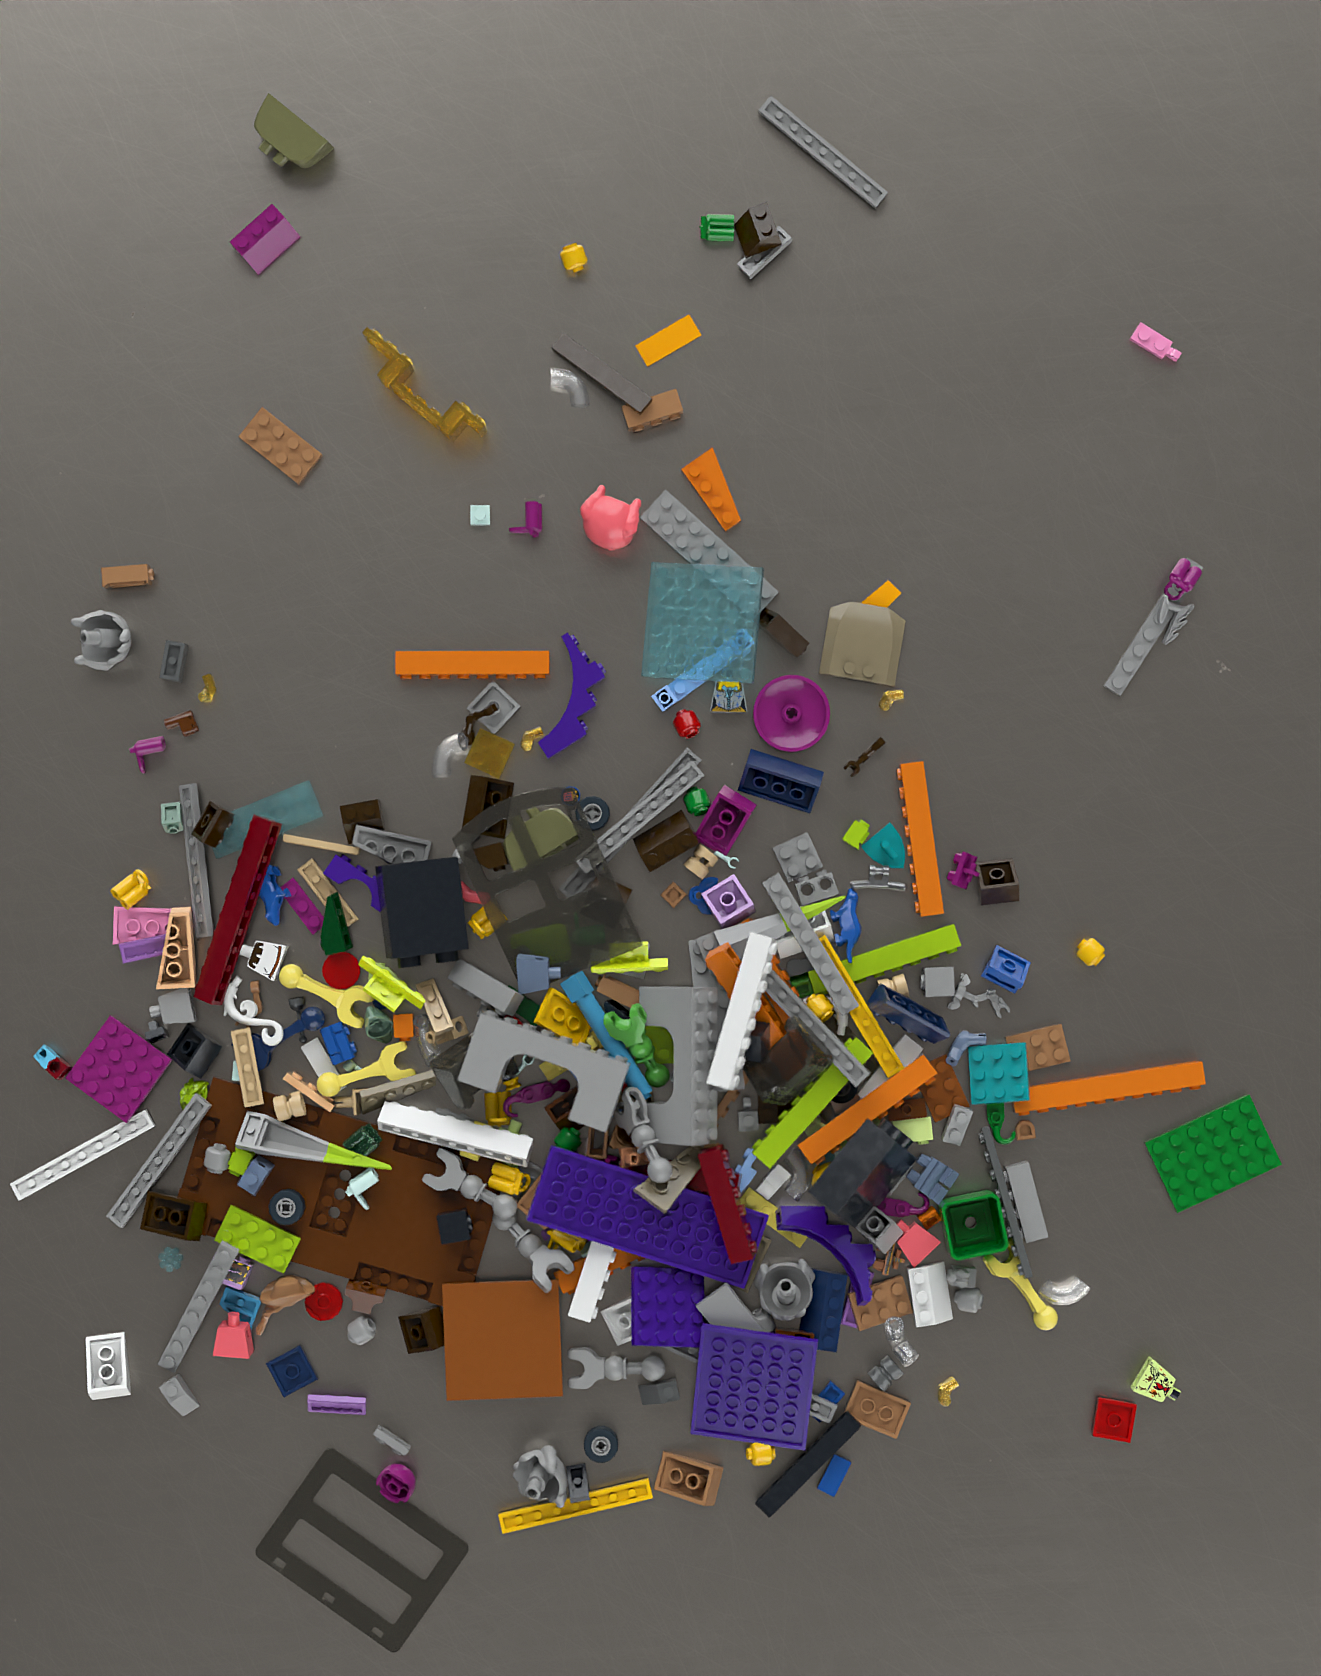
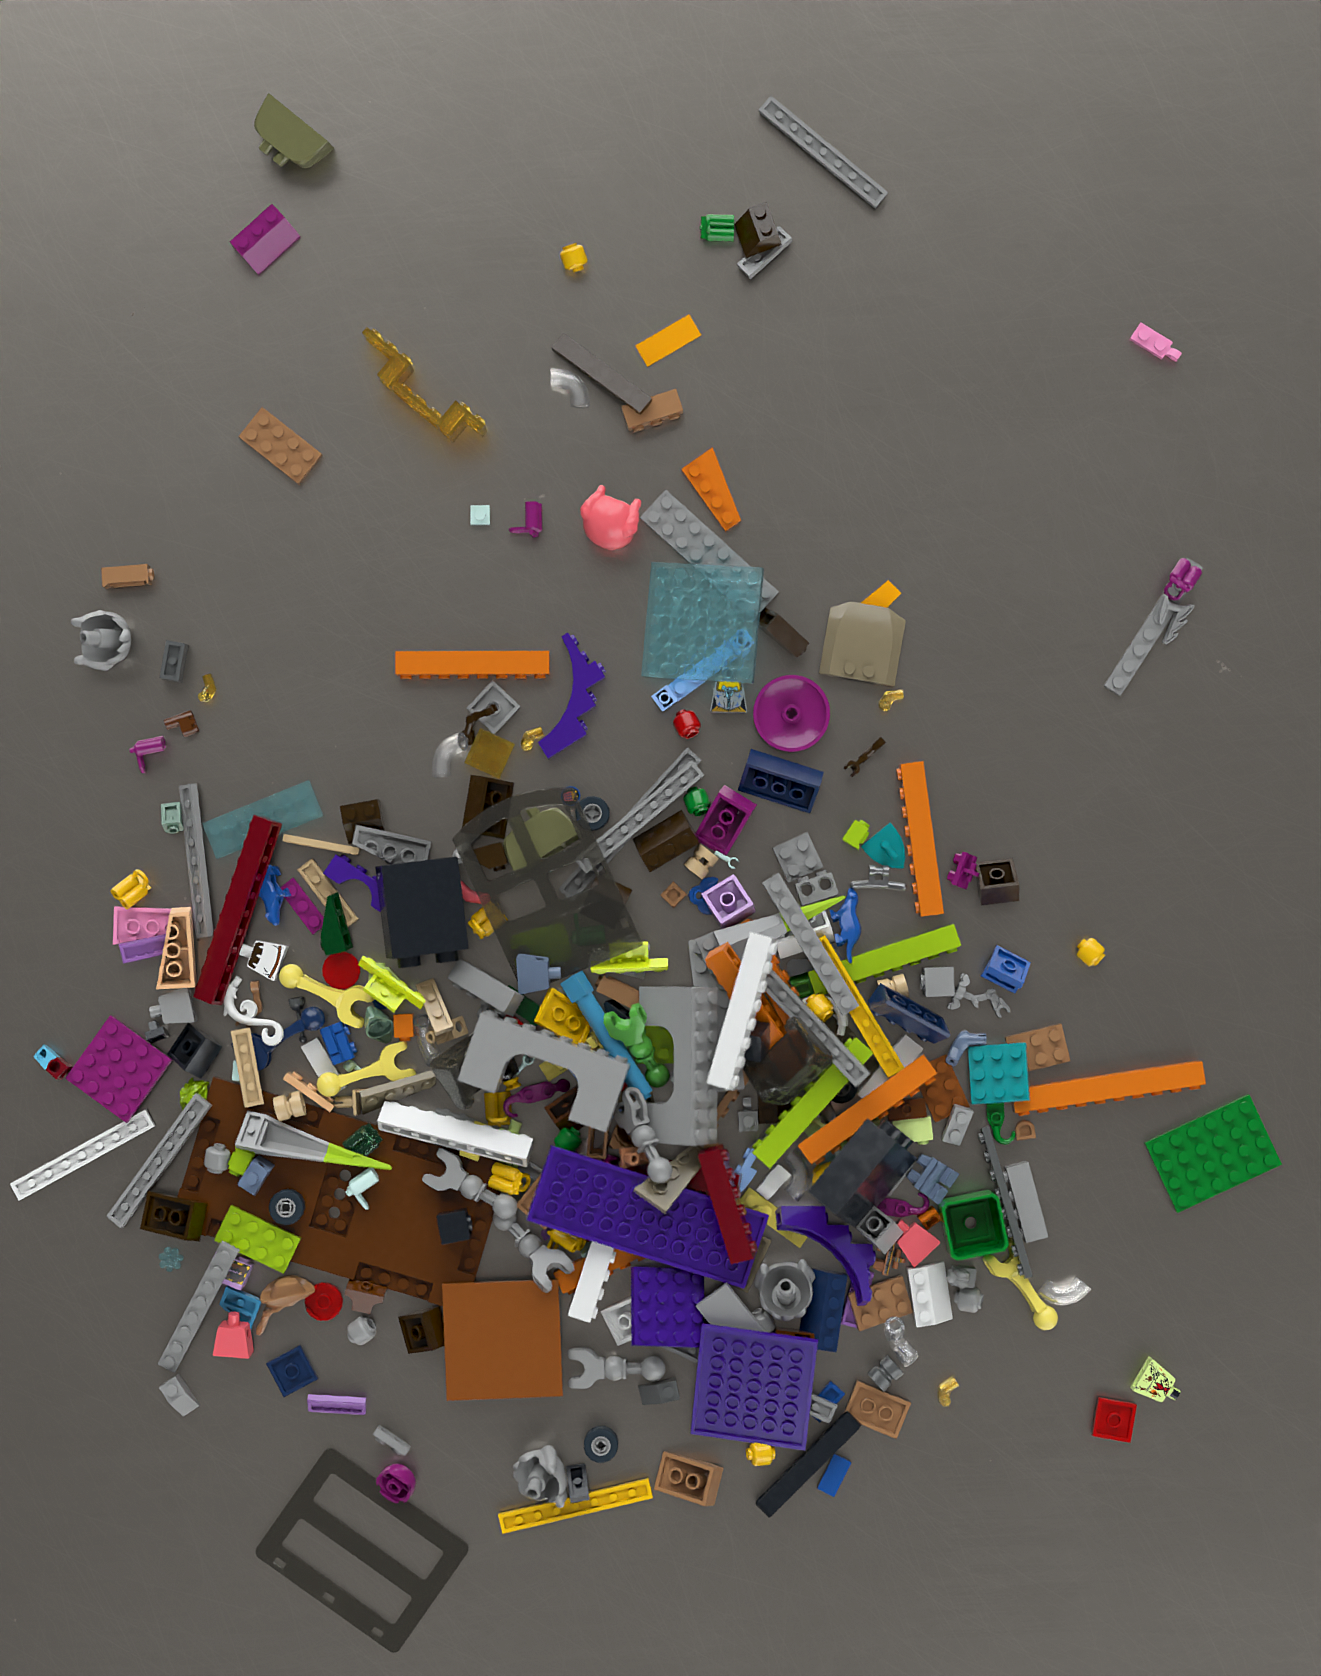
(107, 1366): white slope -> none
(213, 824): dark brown slope -> none

